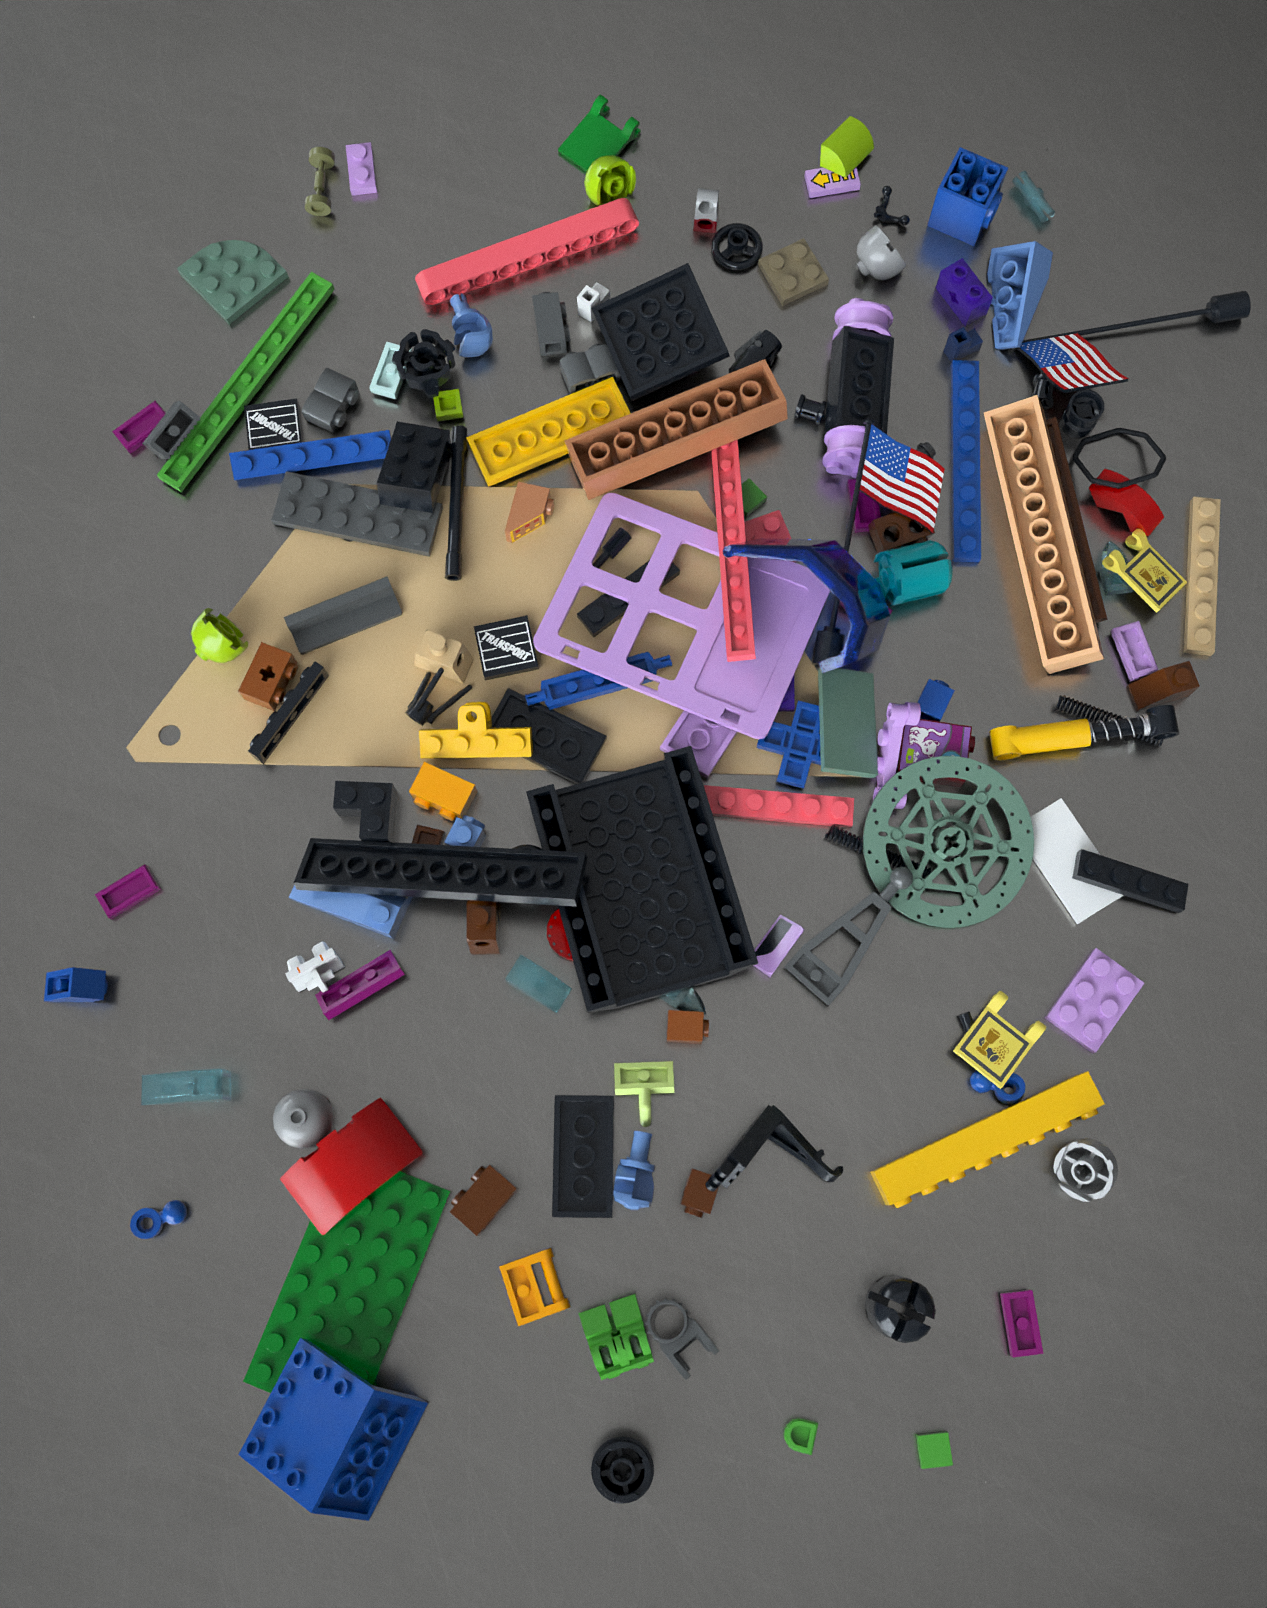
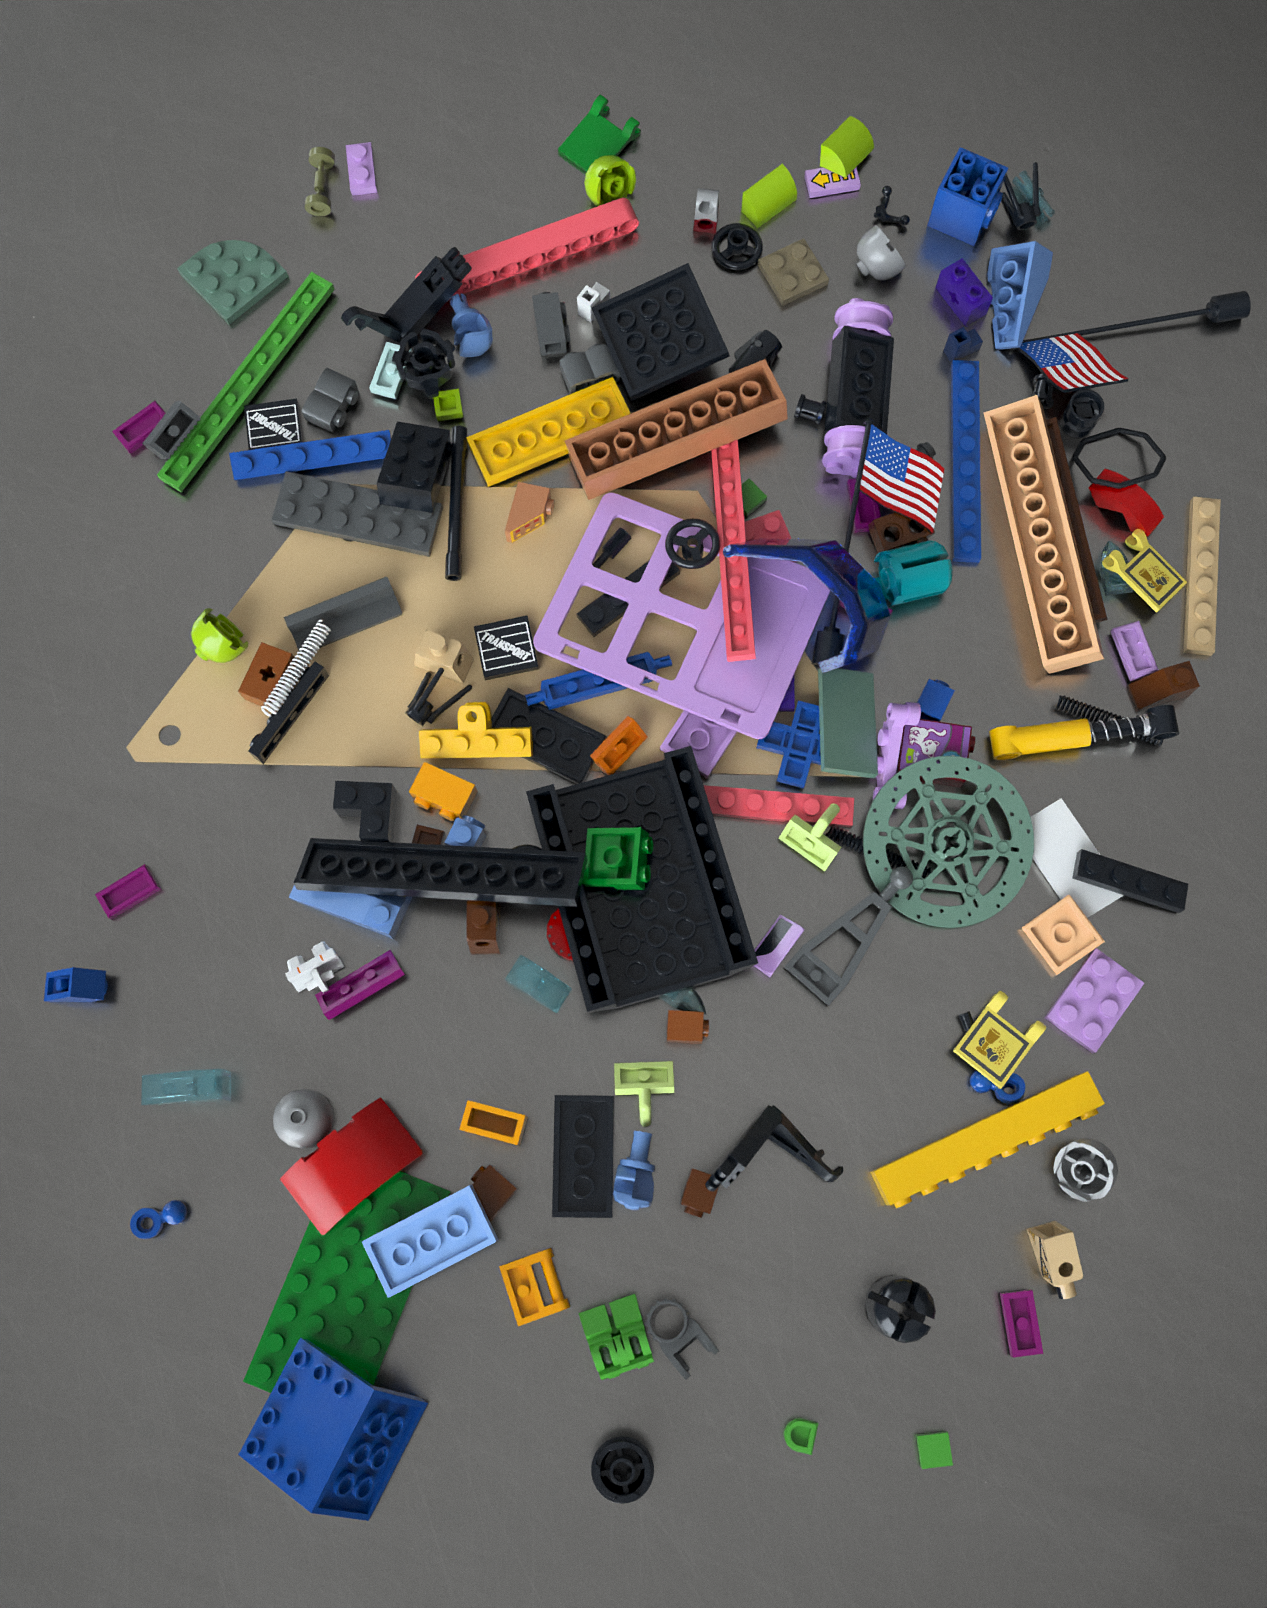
(306, 656): none -> white piece
(418, 302): none -> black hinge
(430, 1241): none -> light blue plate
(493, 1123): none -> light orange piece
(617, 858): none -> green plate
(619, 746): none -> orange plate
(692, 555): none -> black piece
(769, 196): none -> lime brick
(810, 840): none -> yellowish green plate
(1023, 214): none -> black plant
(1057, 1257): none -> tan torso
(1063, 934): none -> light nougat tile

